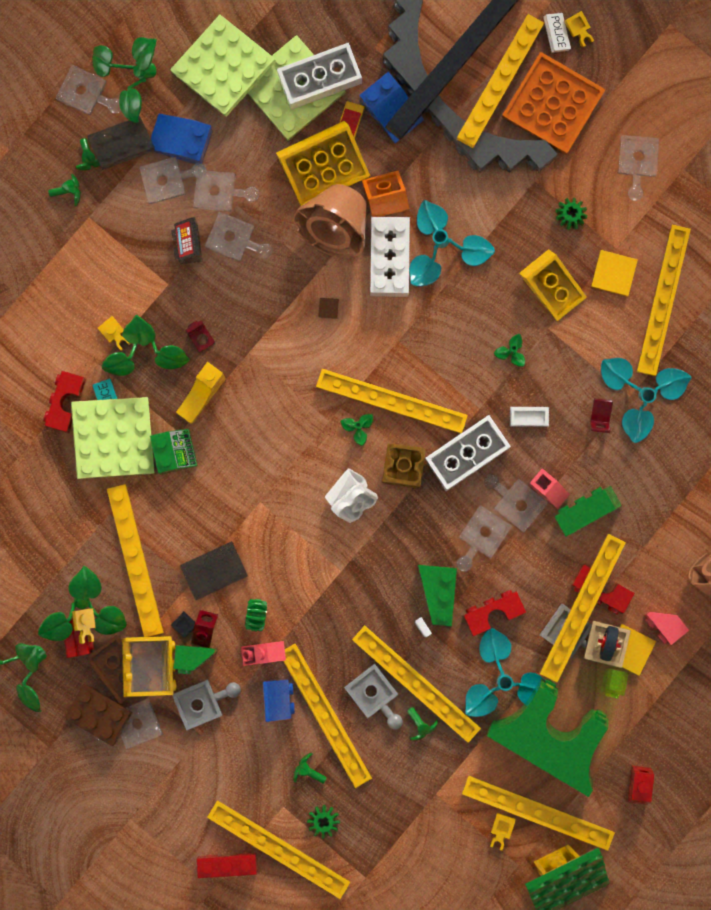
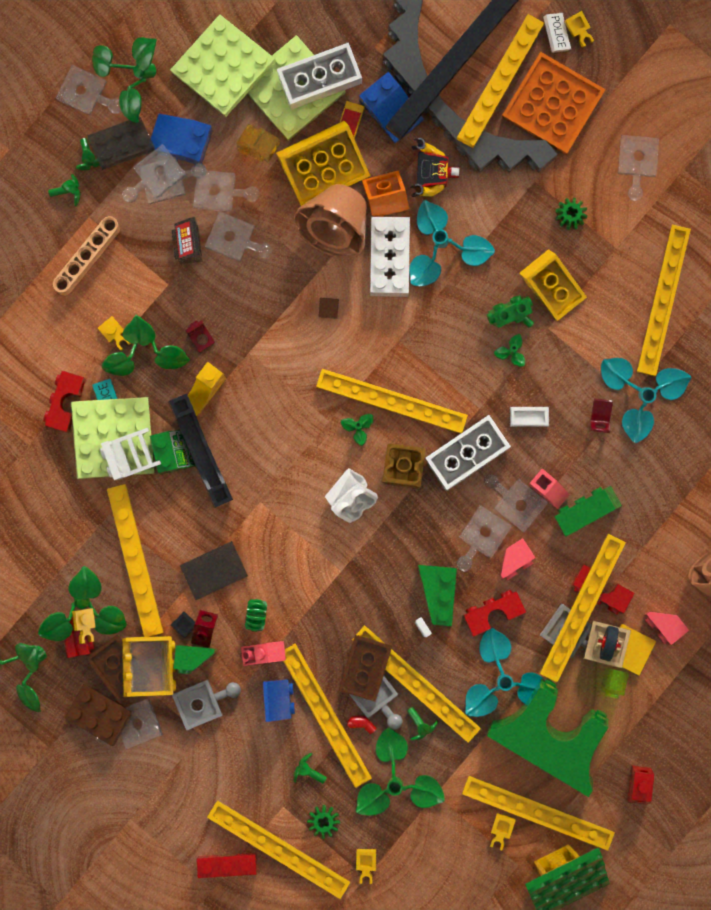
(87, 246): none -> light nougat beam
(117, 460): none -> white plate
(146, 170): none -> clear plate
(200, 451): none -> black arch
(257, 143): none -> clear yellow brick
(361, 722): none -> red arm
(365, 668): none -> reddish brown plate
(366, 862): none -> yellow plate
(374, 801): none -> green plant
(431, 170): none -> torso
(515, 310): none -> green brick
(516, 556): none -> coral slope
(614, 273): yellow tile -> none

